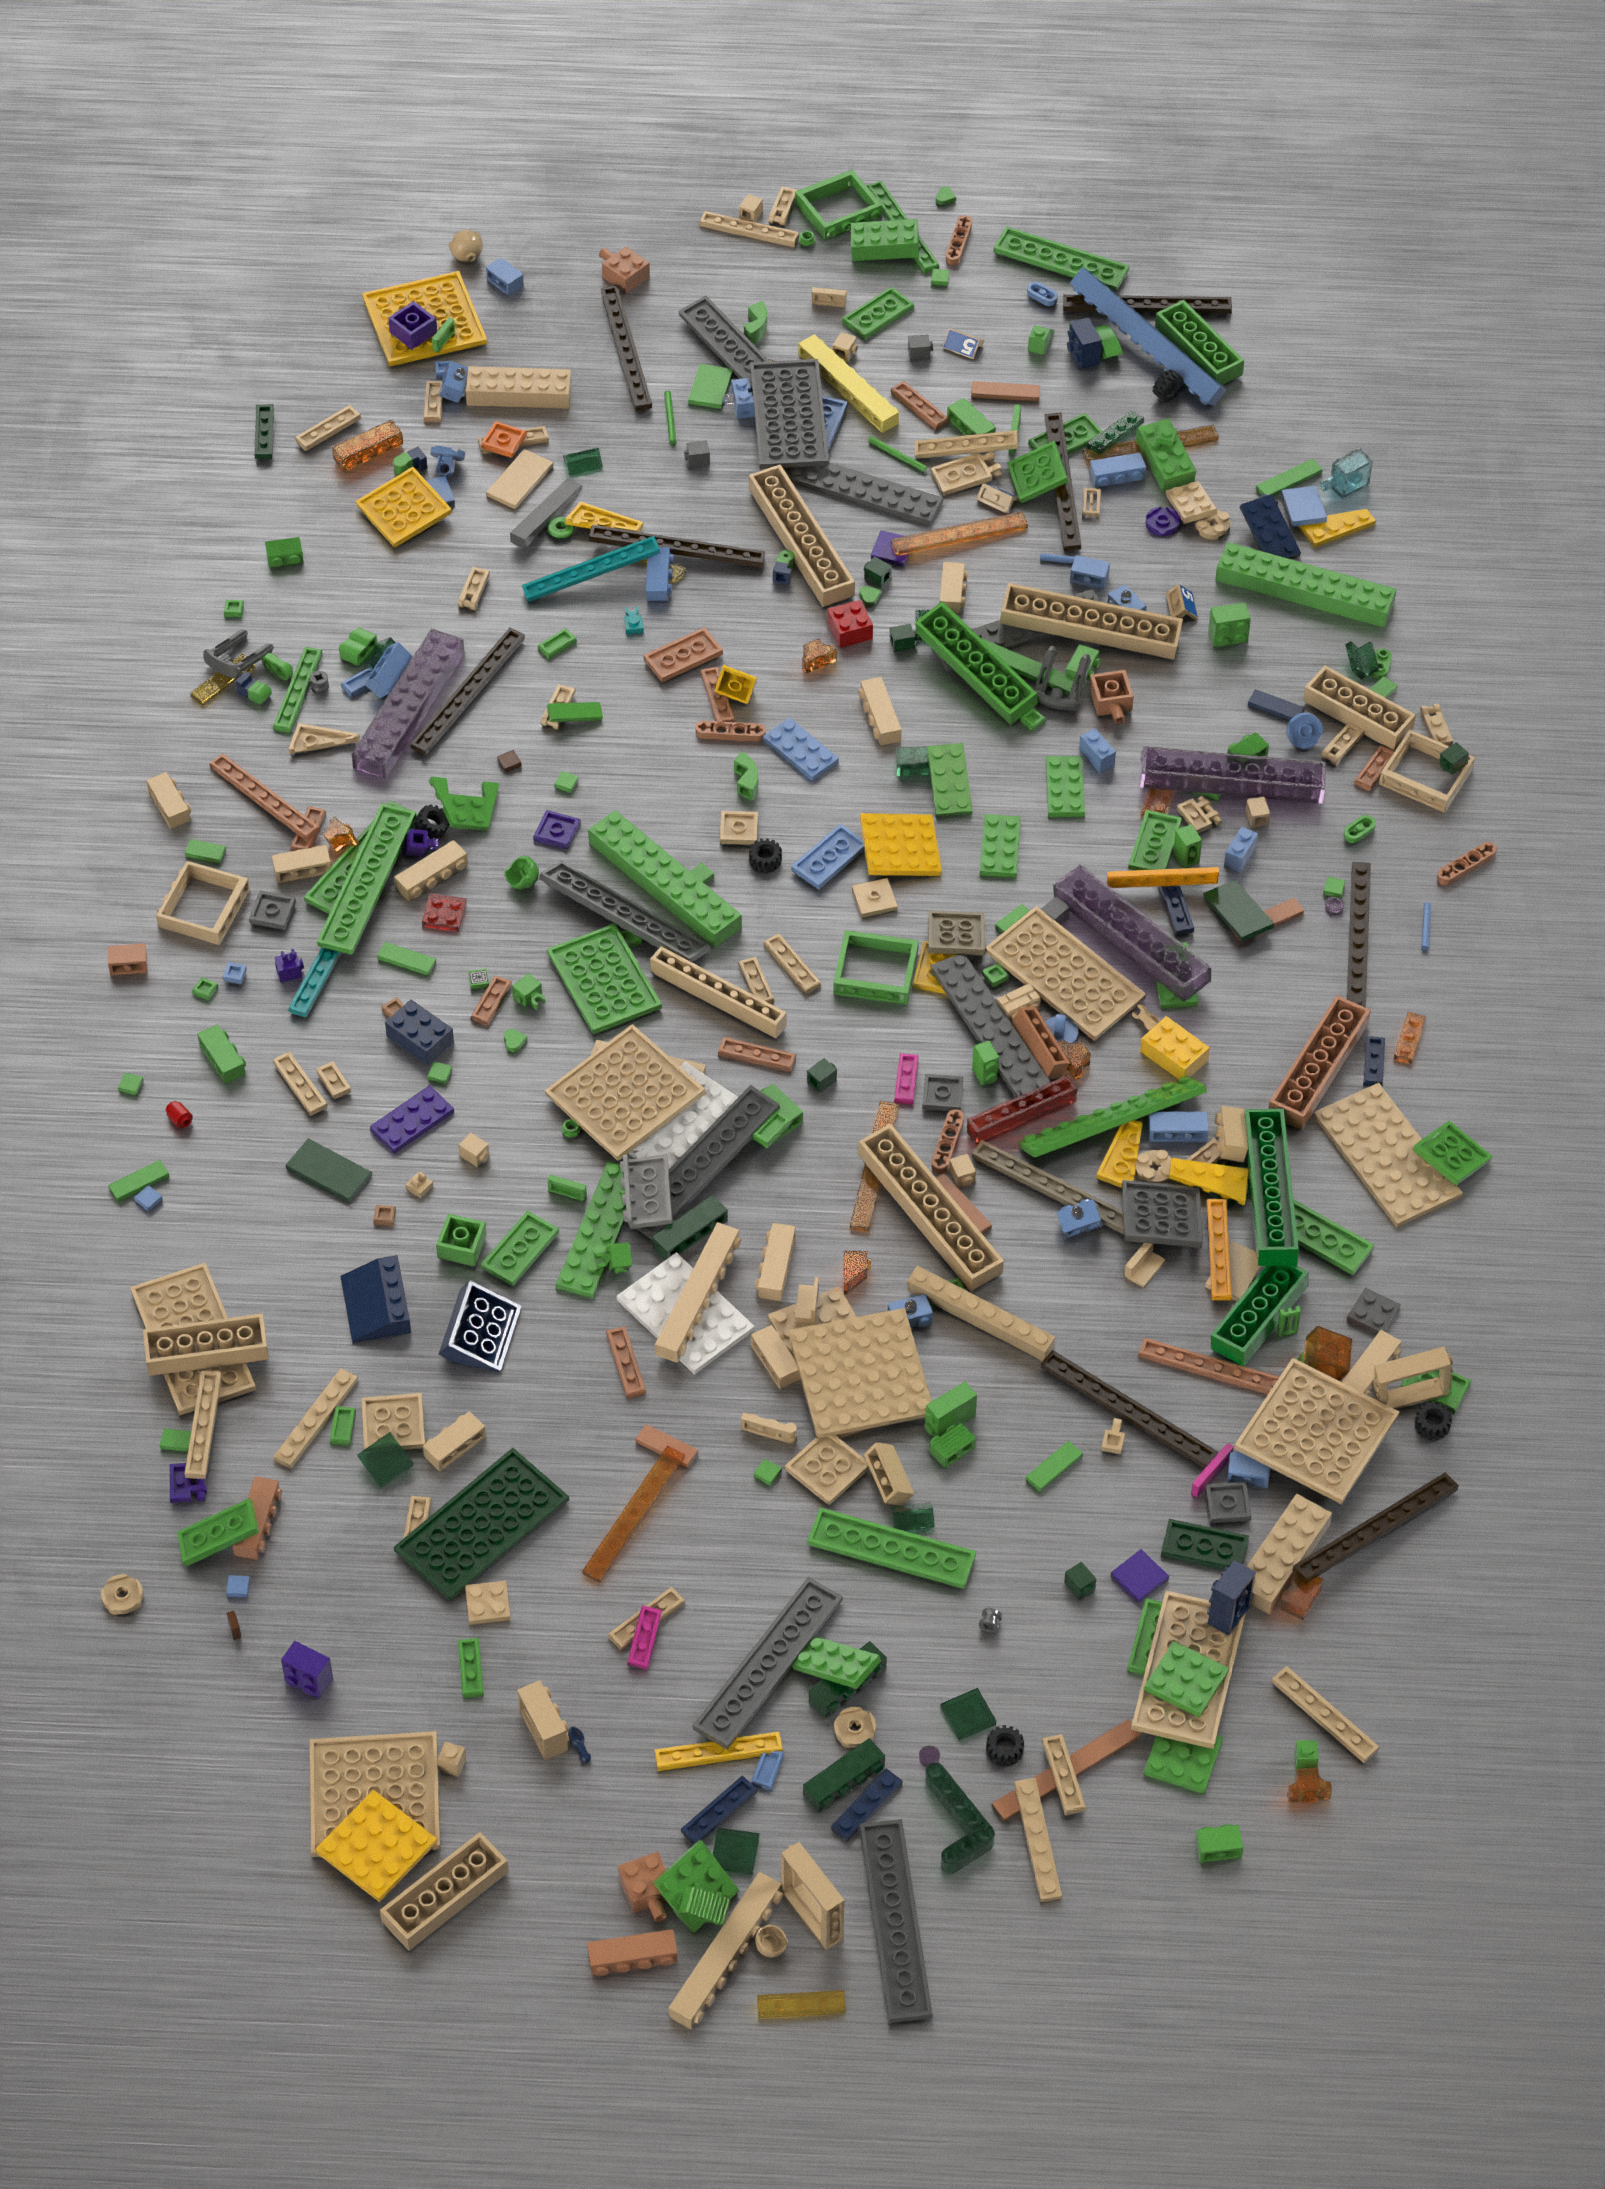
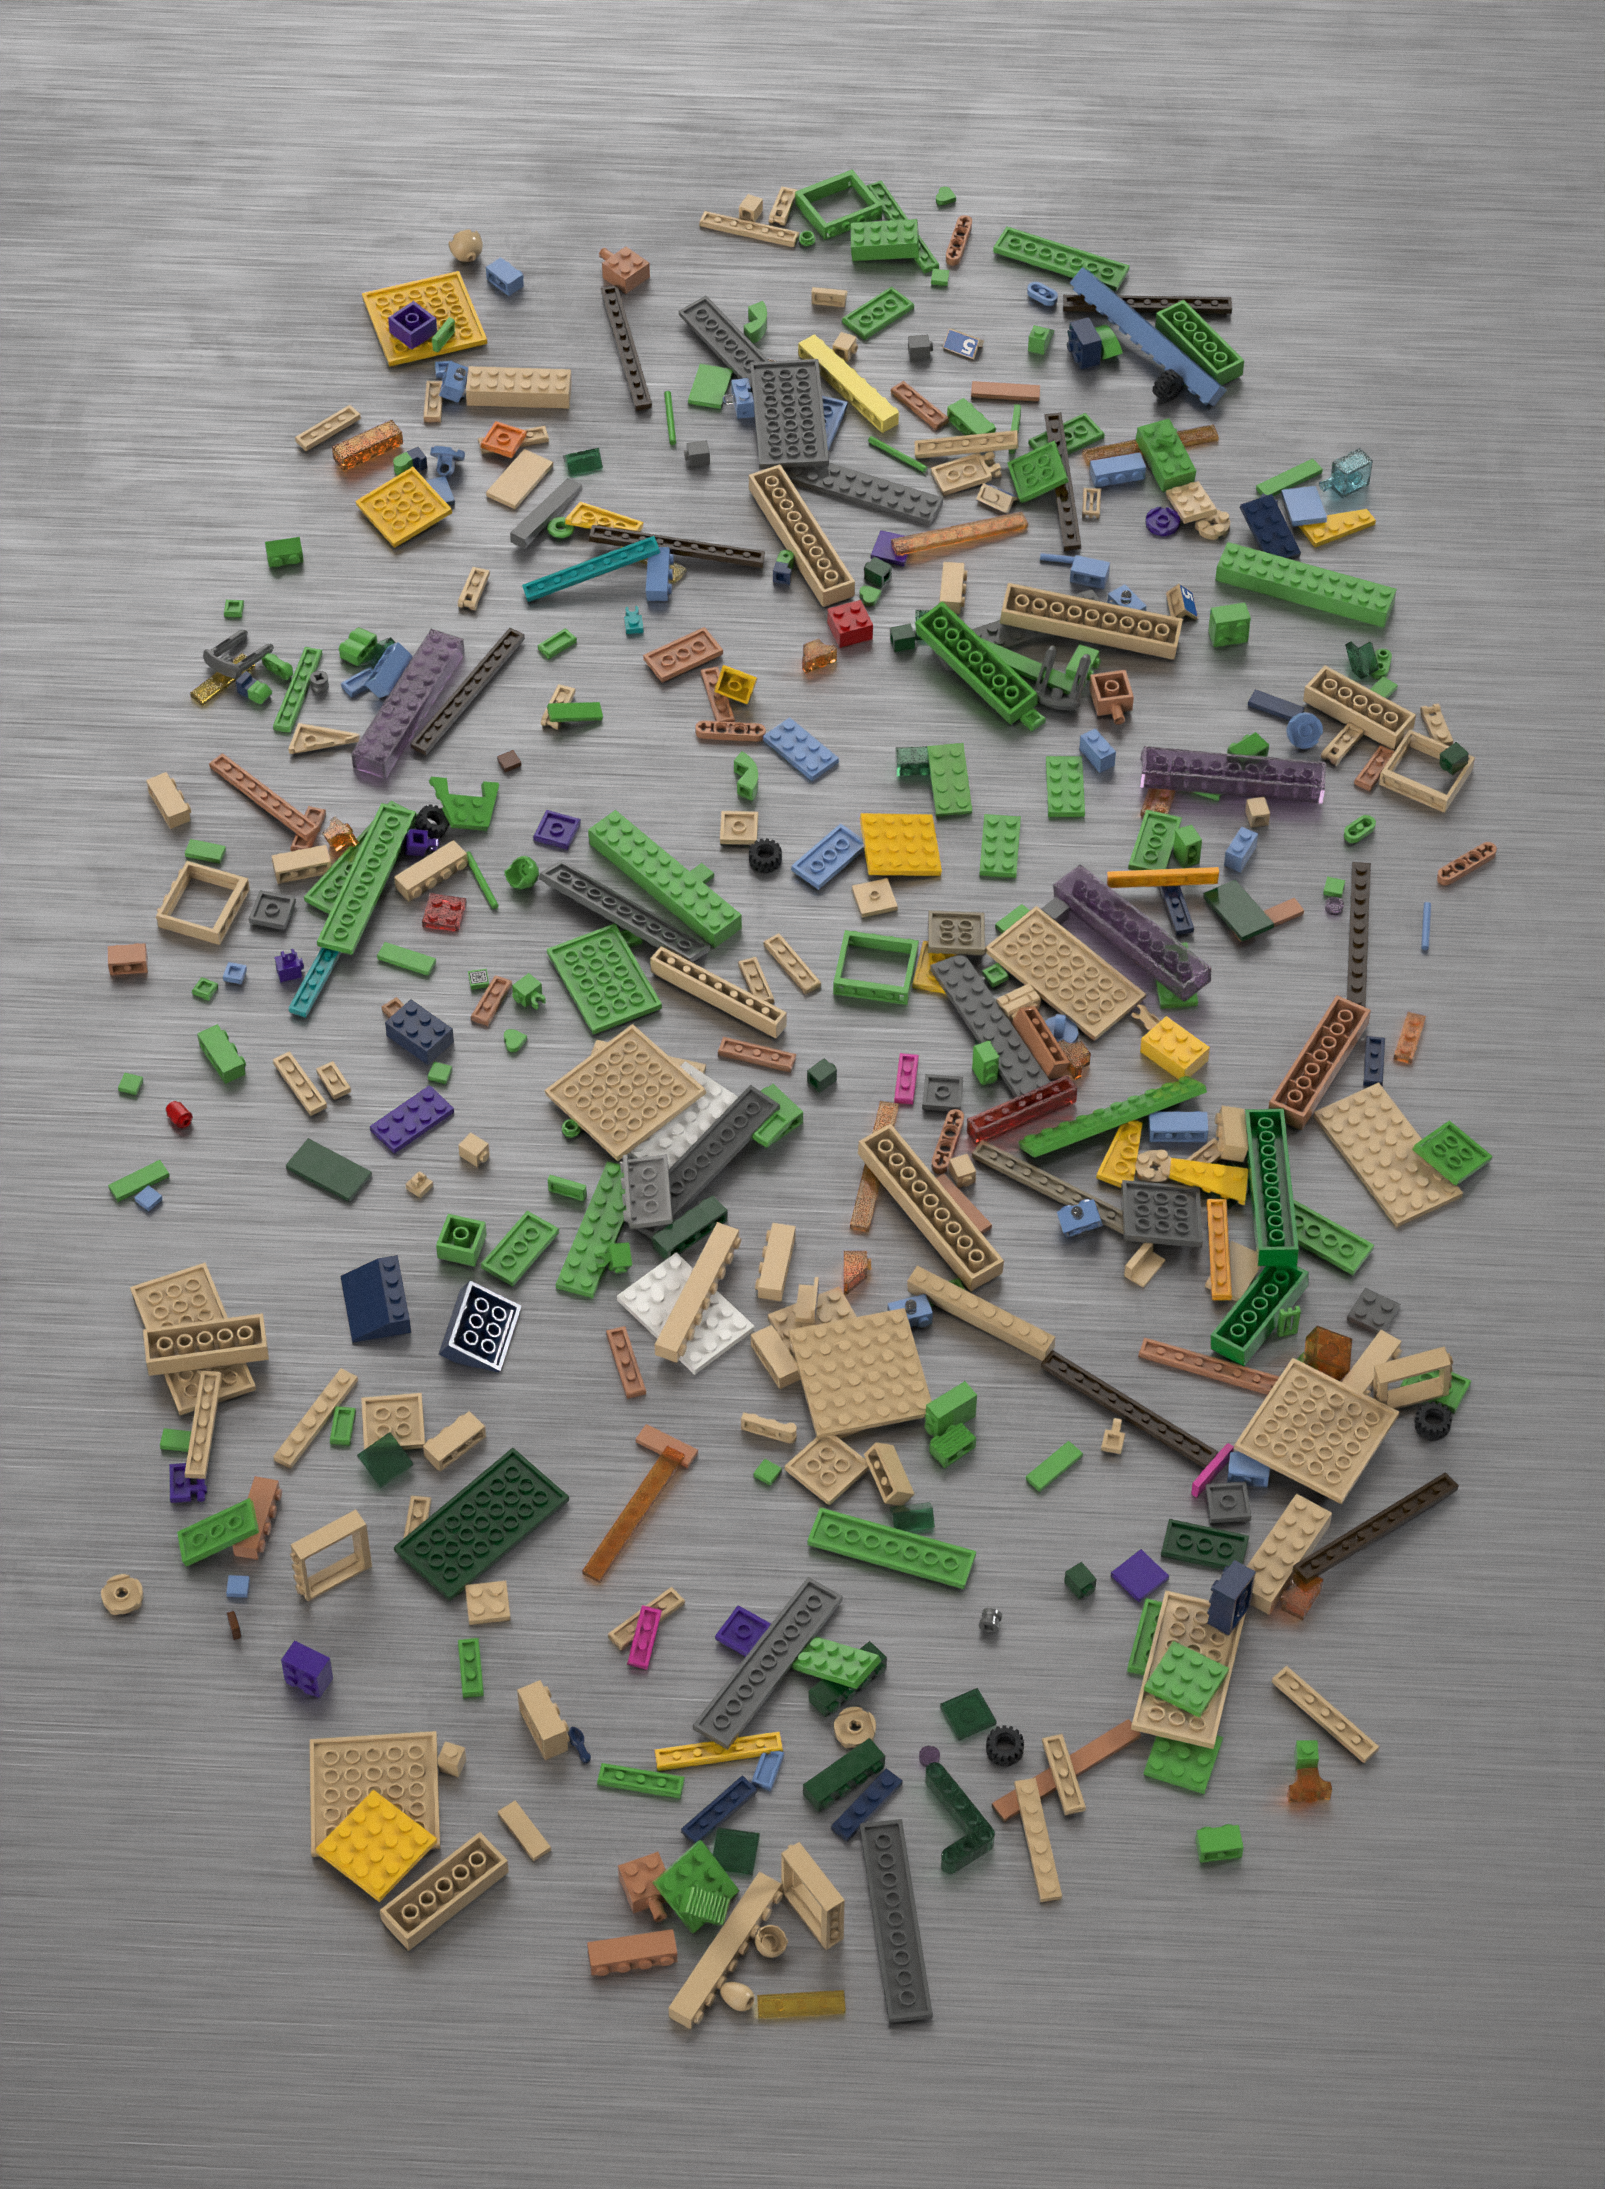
(264, 431): plate -> none
(340, 1571): none -> tan window
(384, 1215): medium nougat tile -> none
(481, 880): none -> bright green bar
(524, 1831): none -> tan tile
(566, 781): bright green tile -> none
(641, 1780): none -> bright green tile
(737, 1996): none -> tan animal
(742, 1630): none -> dark purple plate
(880, 711): tan brick -> none
(1115, 432): clear green plate -> none
(1193, 814): tan plate -> none

